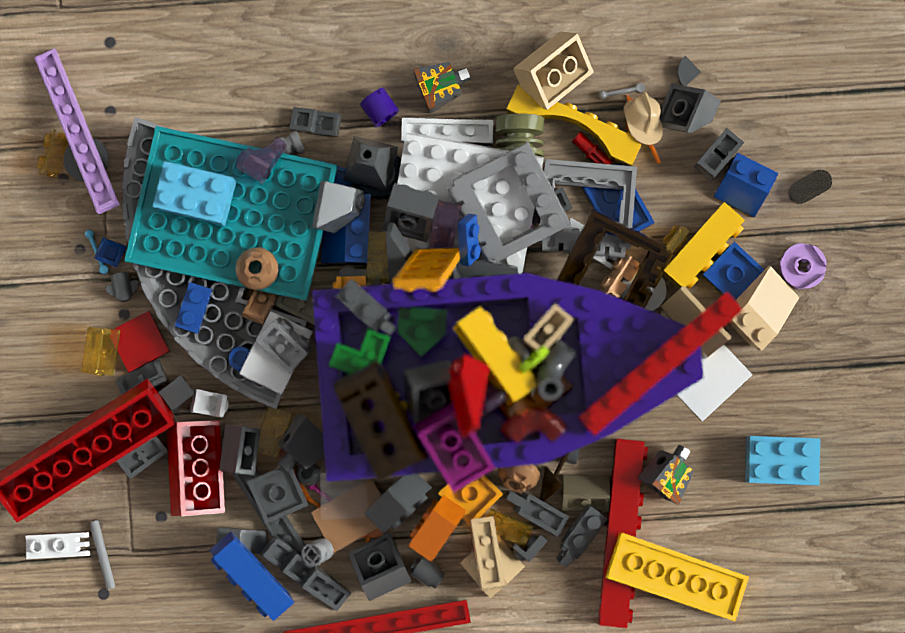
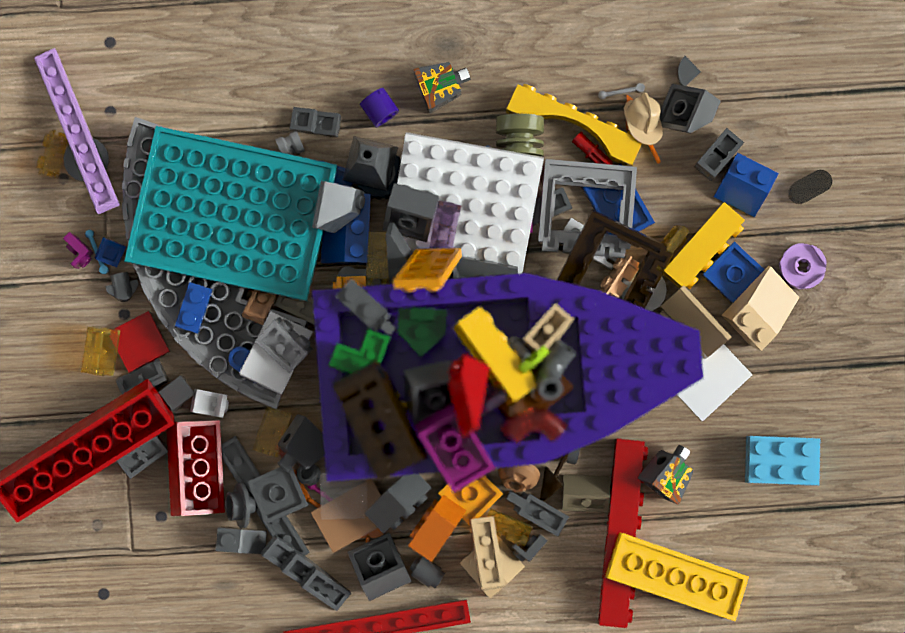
(56, 545): white hinge -> none
(76, 246): none -> magenta bracket
(102, 555): light grey bar -> none
(194, 193): medium azure brick -> none
(239, 449): dark grey brick -> none
(239, 505): none -> dark grey piece
(251, 576): blue brick -> none
(260, 162): clear purple arch -> none
(265, 277): medium nougat piece -> none
(317, 552): light grey wheel -> none
(450, 129): white plate -> none
(468, 239): blue plate -> none
(538, 189): light grey hinge -> none
(554, 69): tan slope -> none
(581, 534): dark grey hinge -> none
(660, 363): red brick -> none

